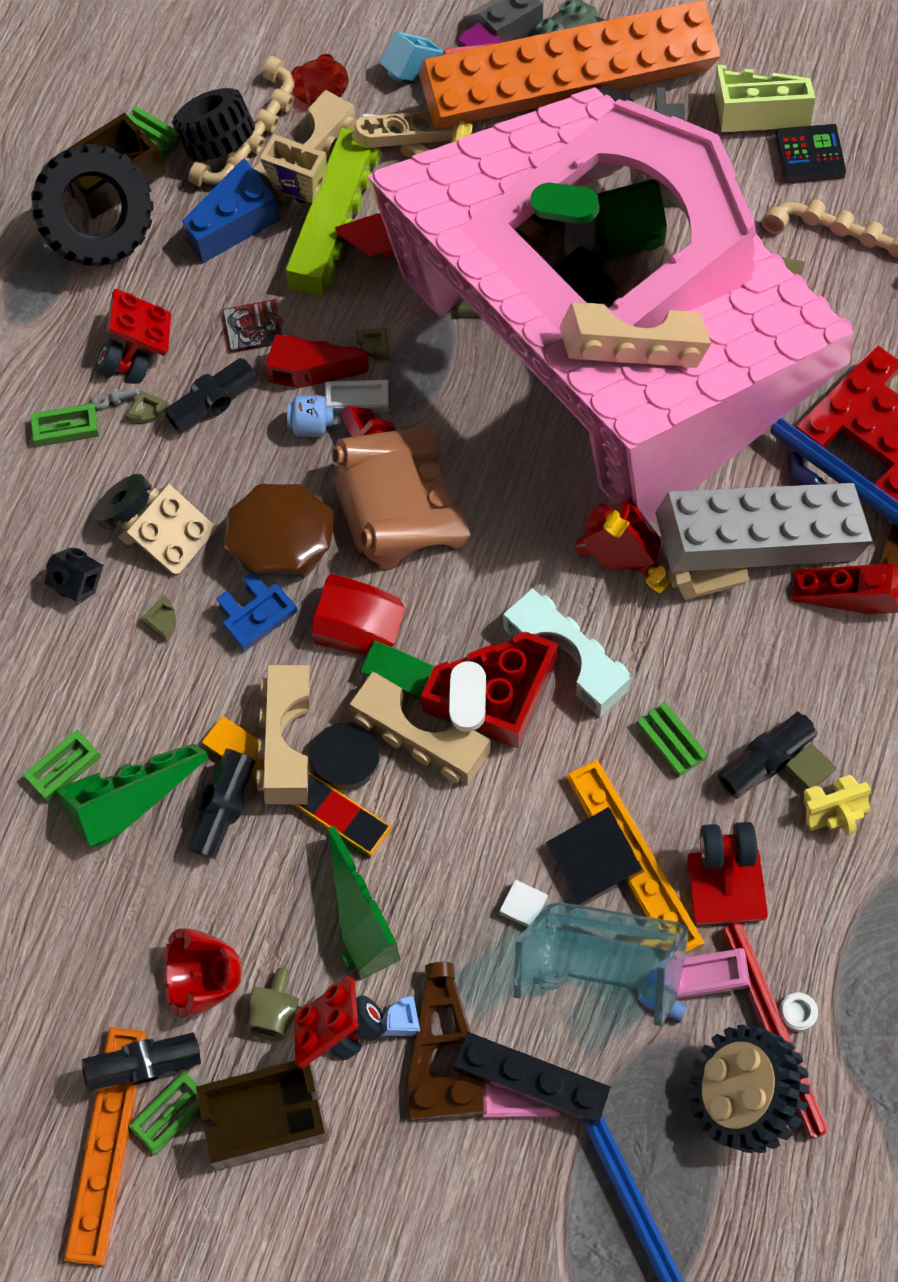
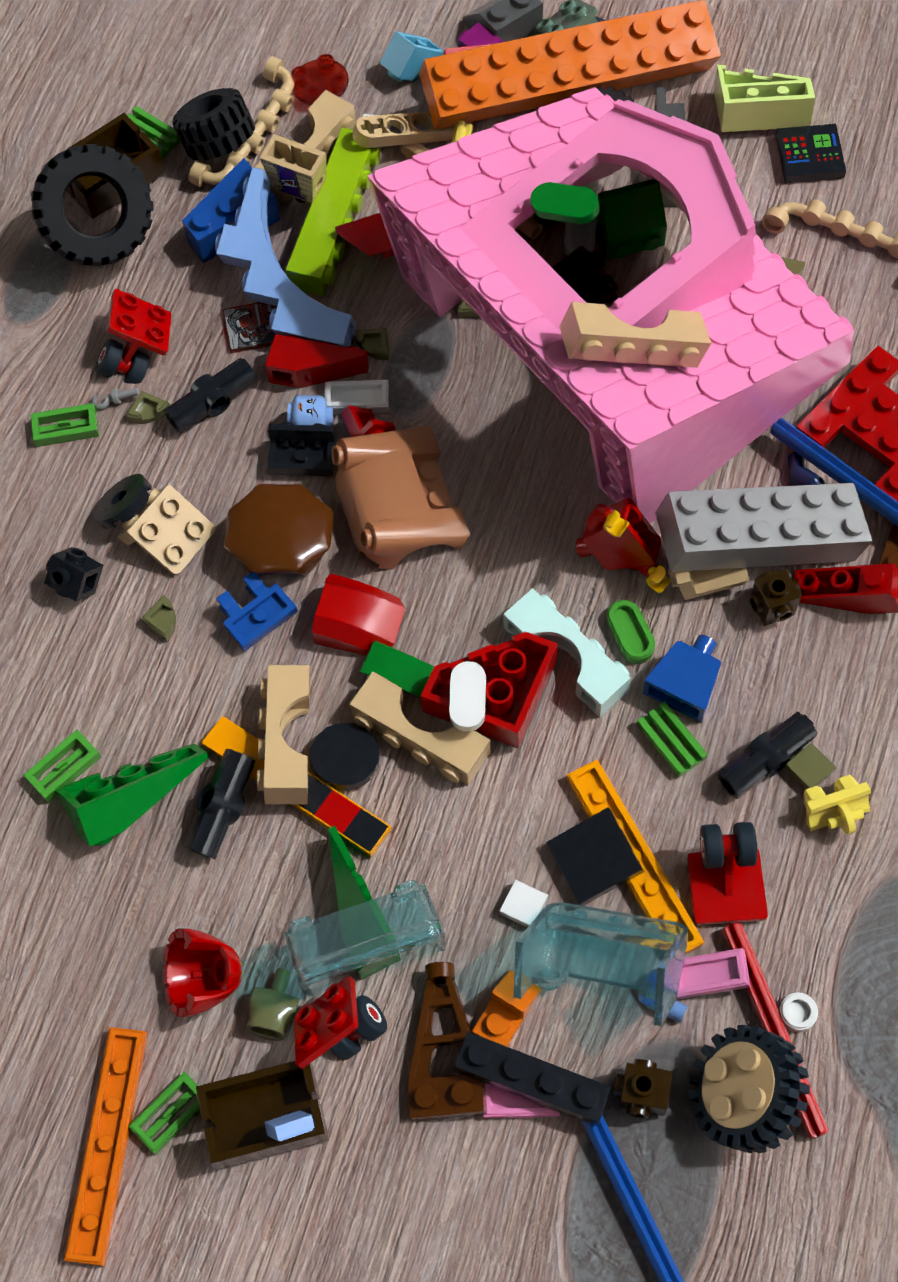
(140, 1062): black piece -> none
(265, 282): none -> light blue arch
(289, 1125): none -> light blue tile
(301, 449): none -> black bracket
(363, 934): none -> clear light blue windscreen
(401, 1019): light blue tile -> none
(504, 1013): none -> orange slope
(630, 631): none -> bright green tile
(656, 1082): none -> dark brown brick
(685, 677): none -> blue torso
(775, 596): none -> dark brown brick

